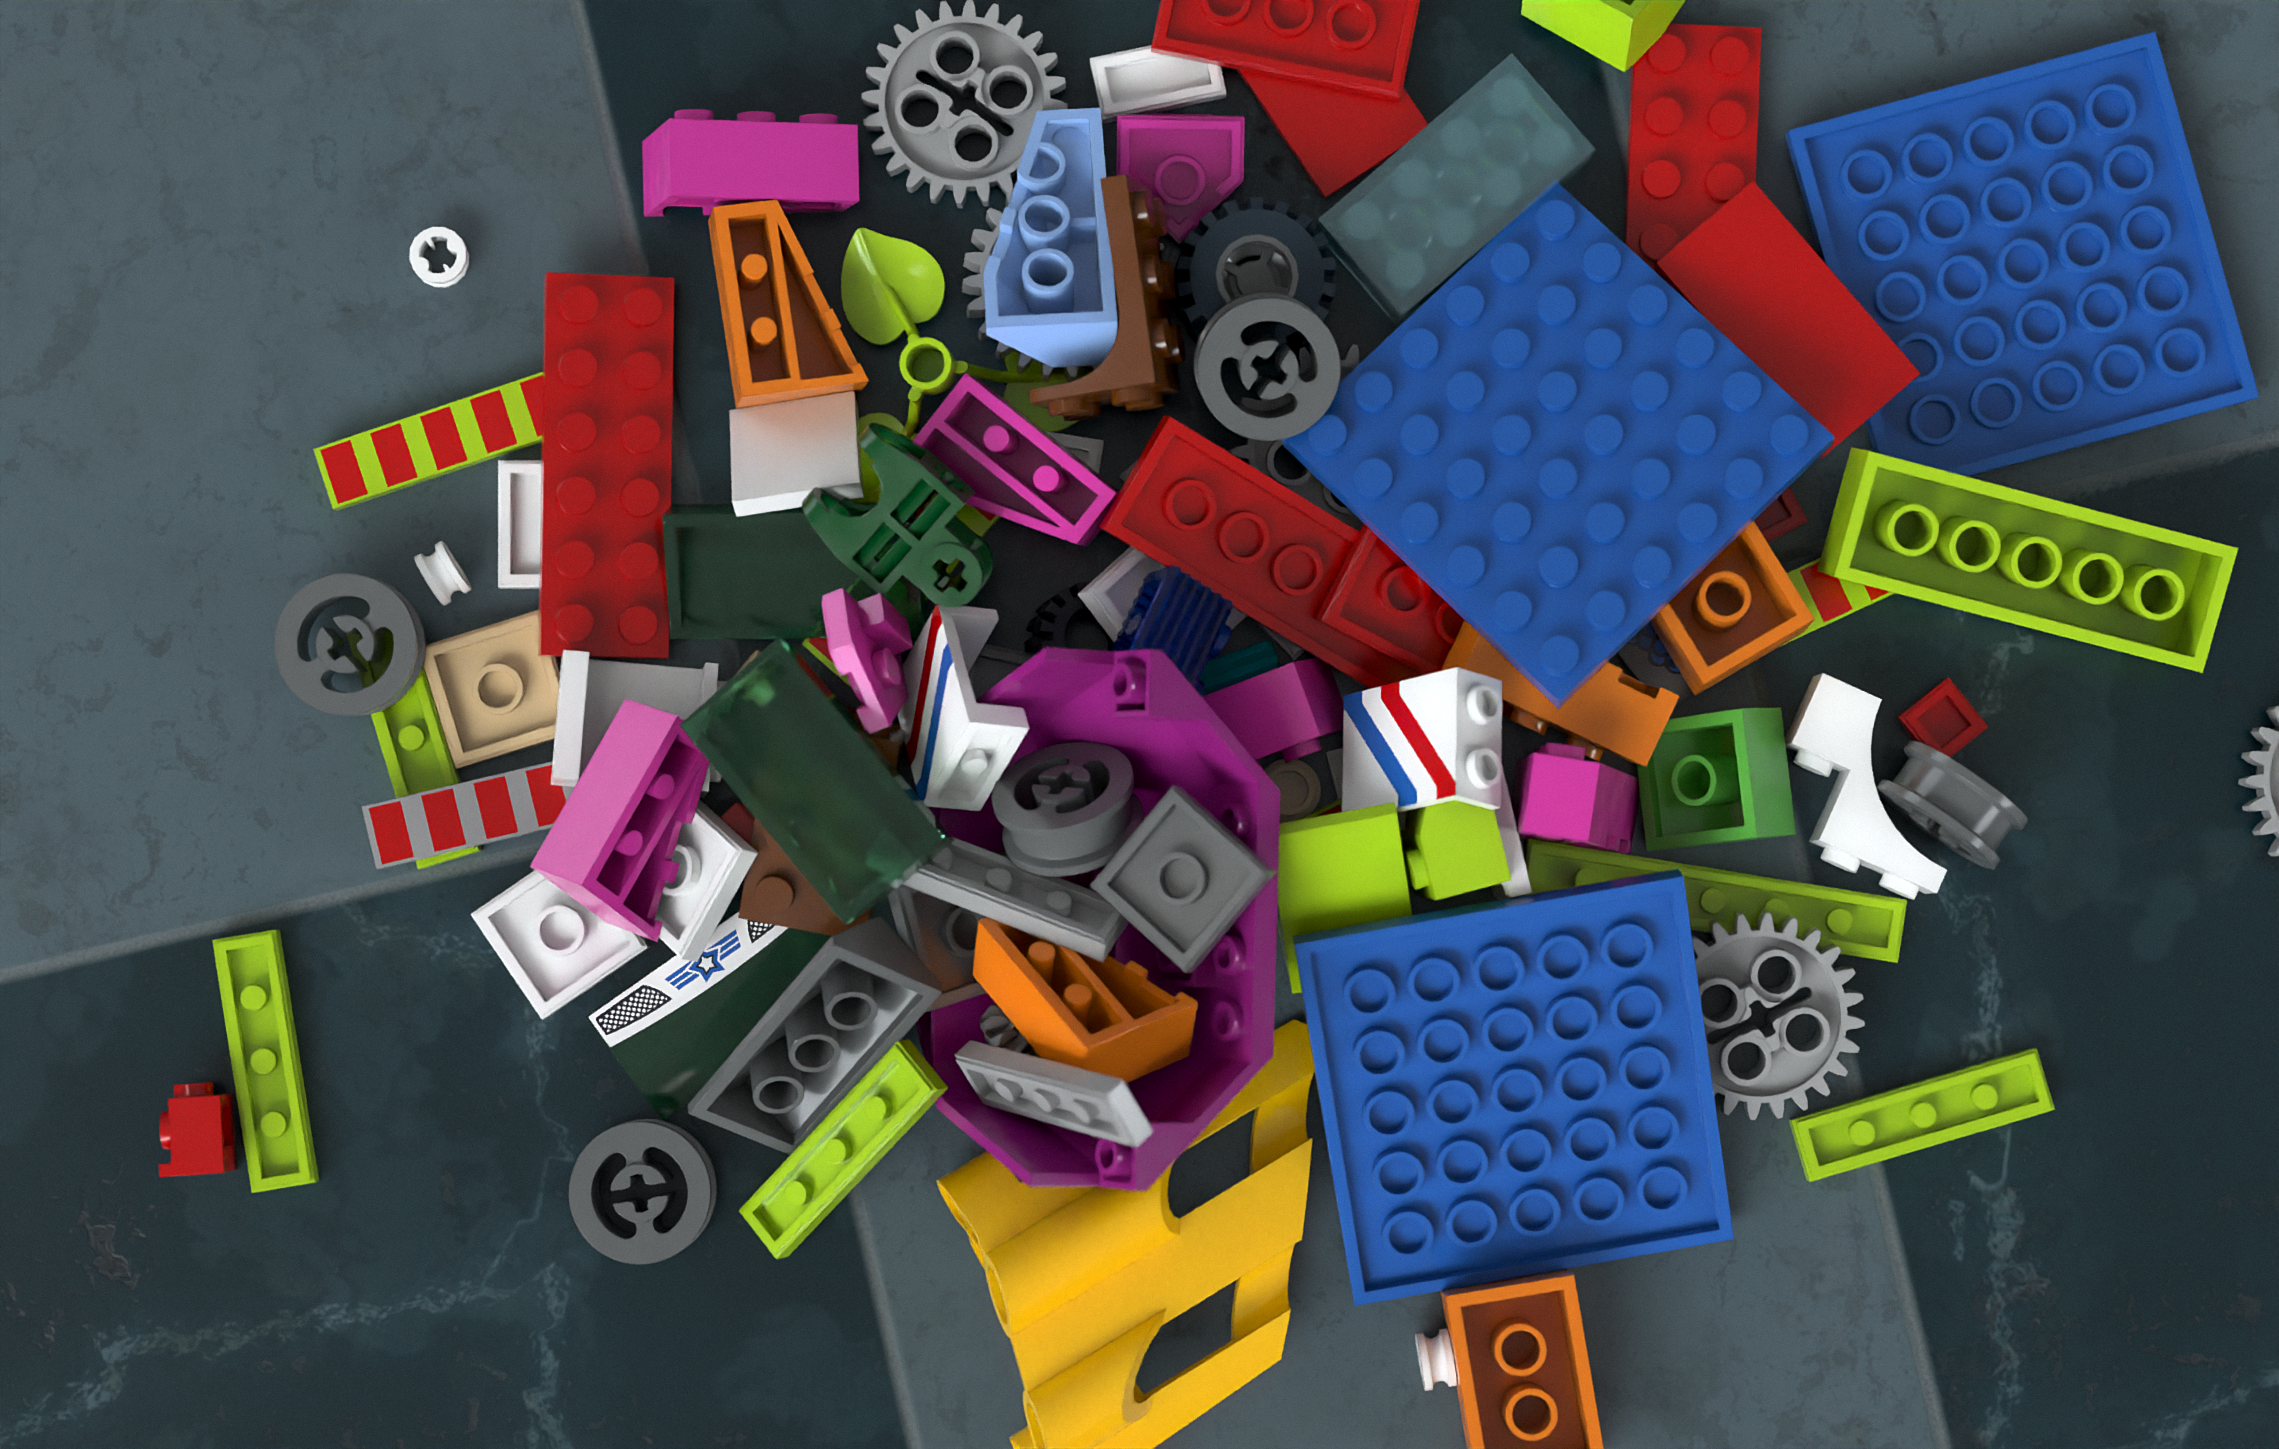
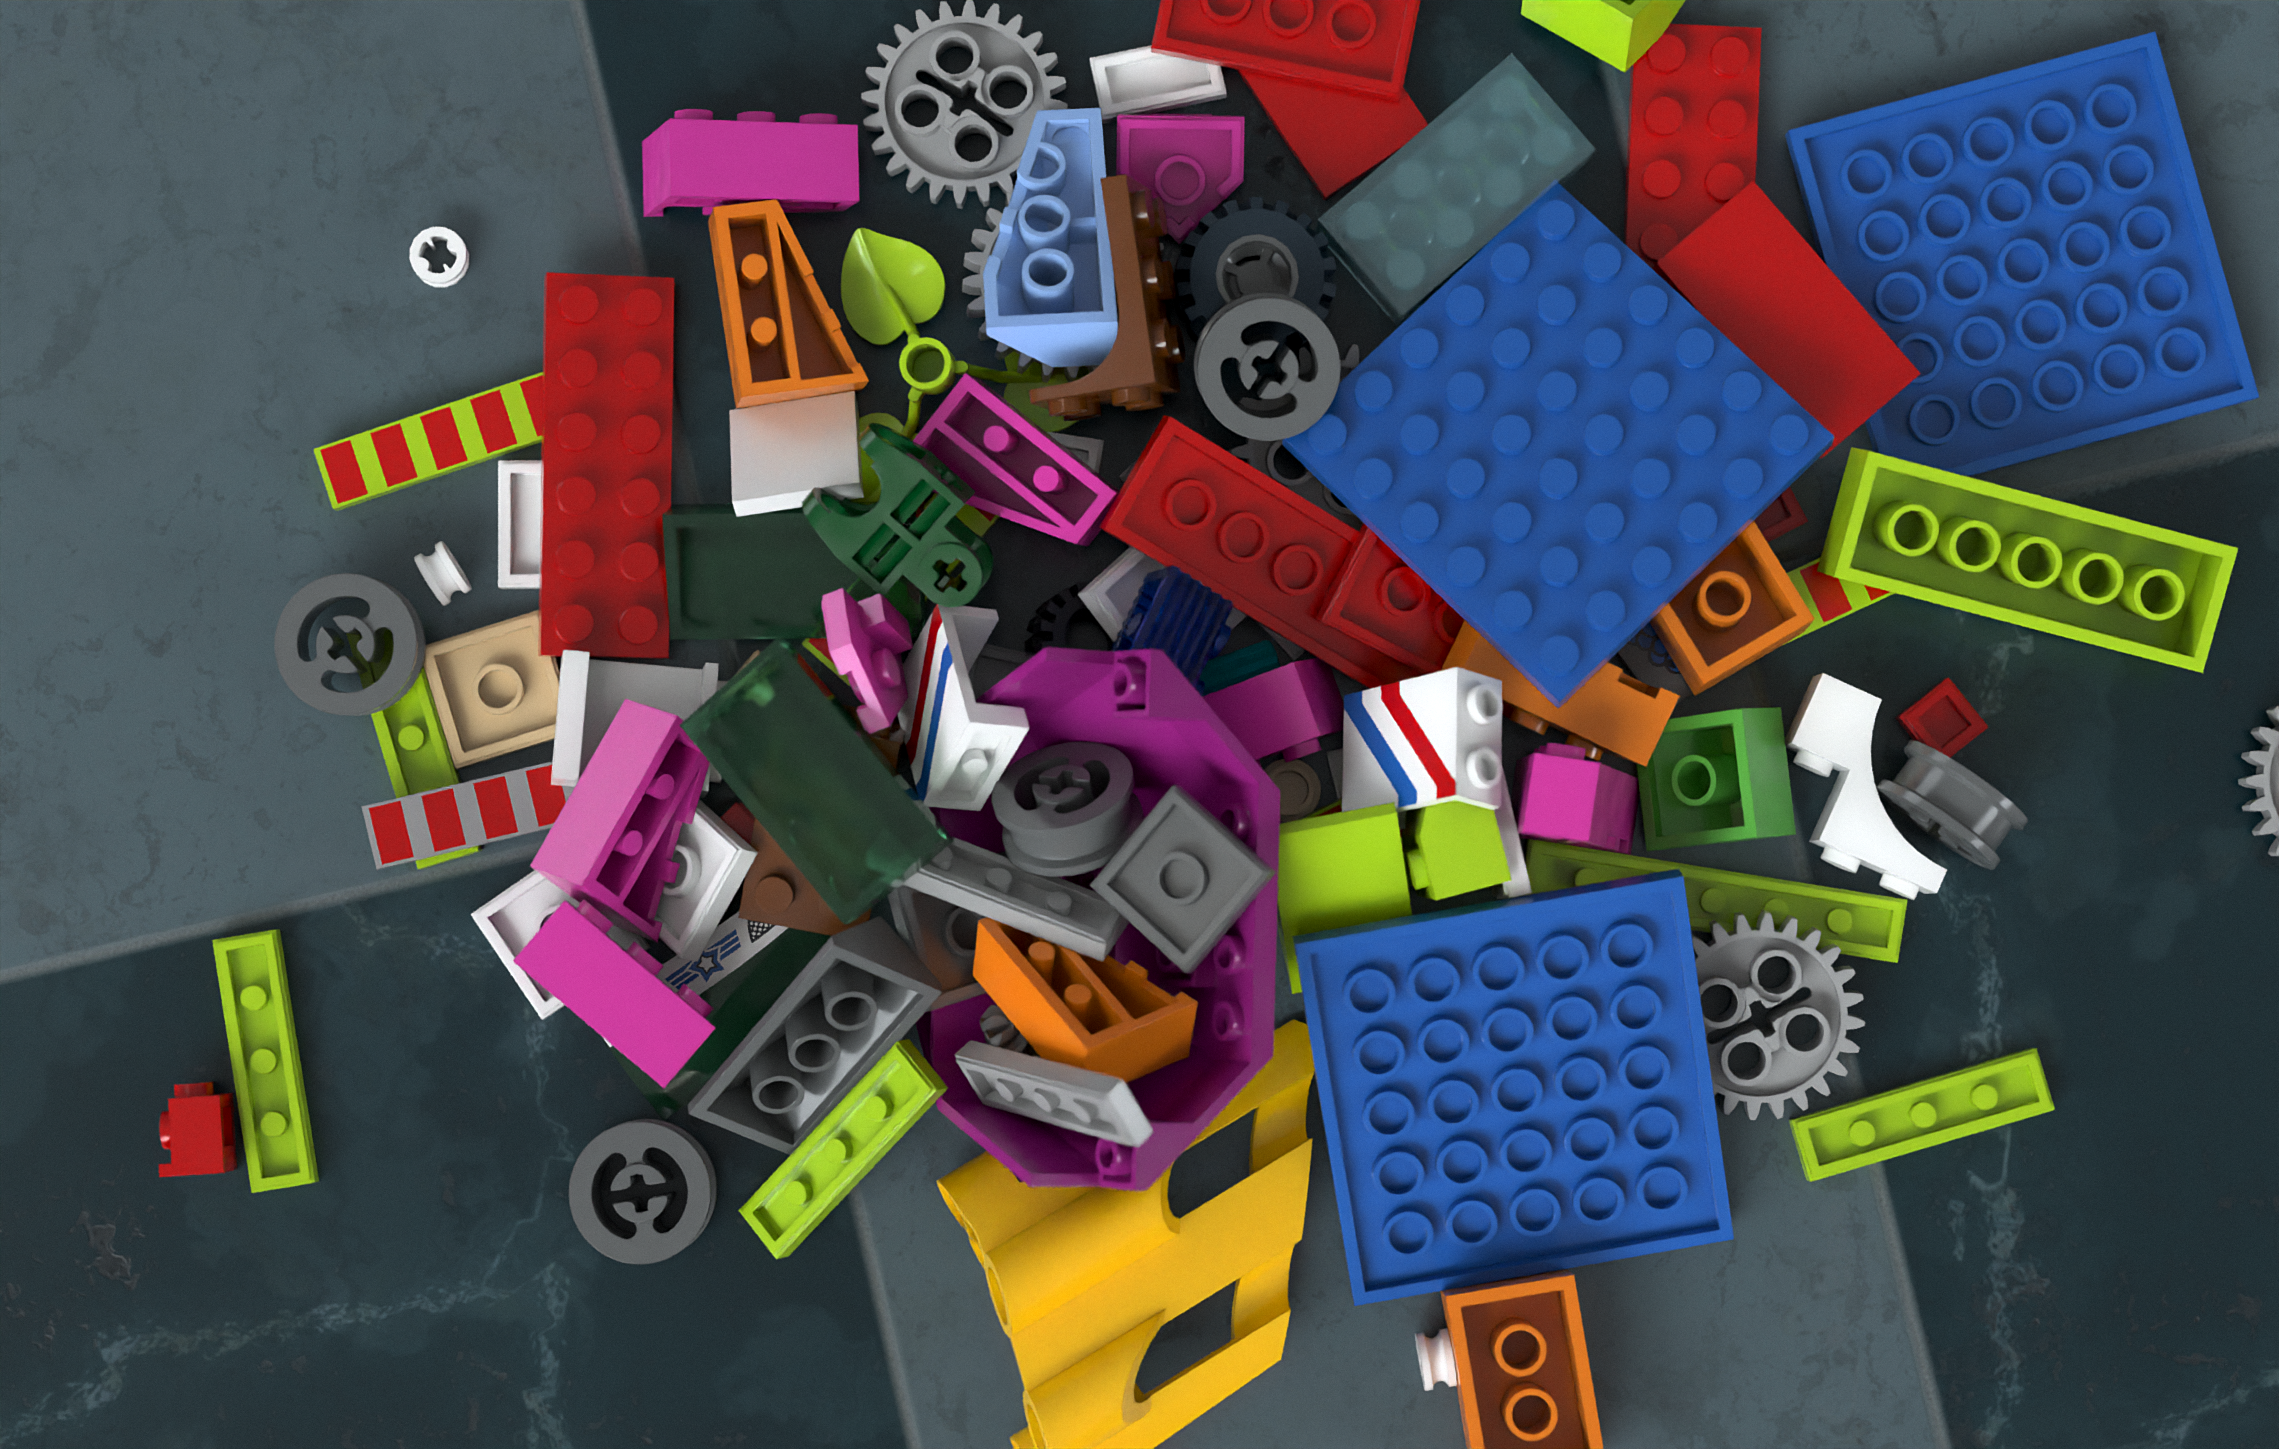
(617, 990): none -> dark pink wedge

